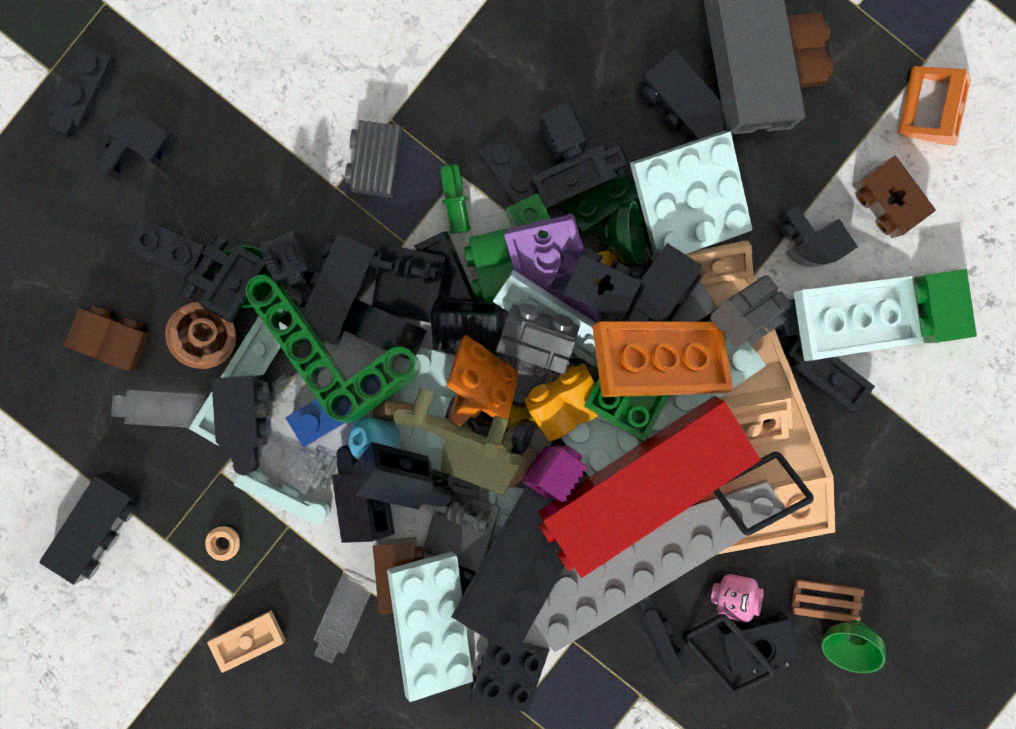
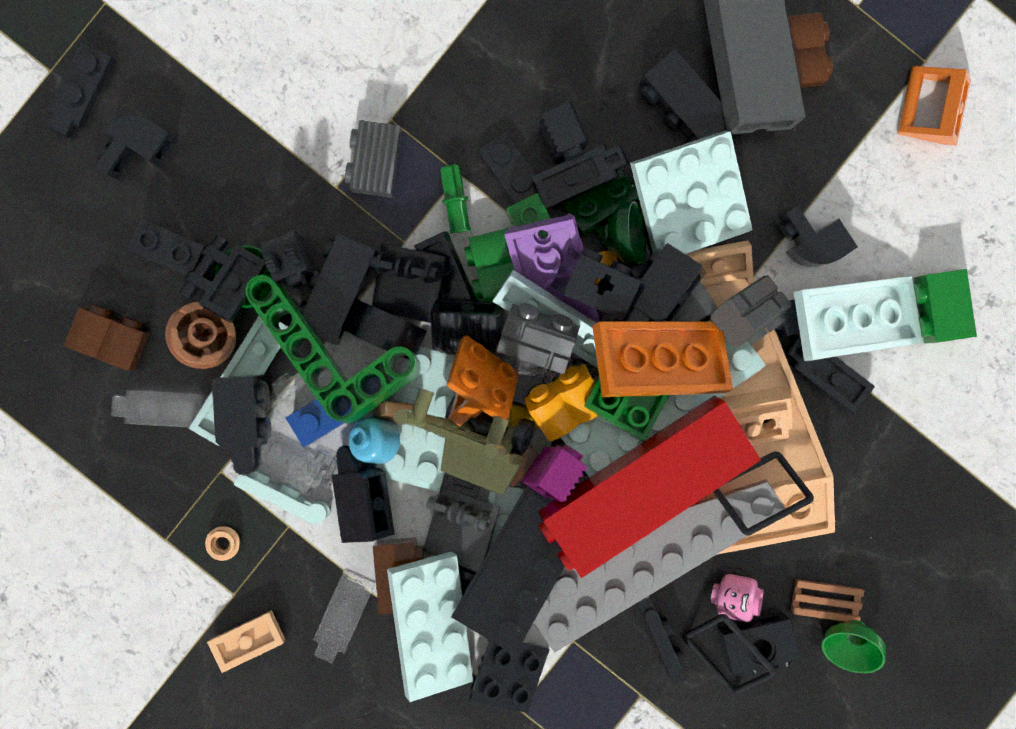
(90, 529): black brick -> none
(399, 478): black hinge -> none
(907, 208): reddish brown brick -> none

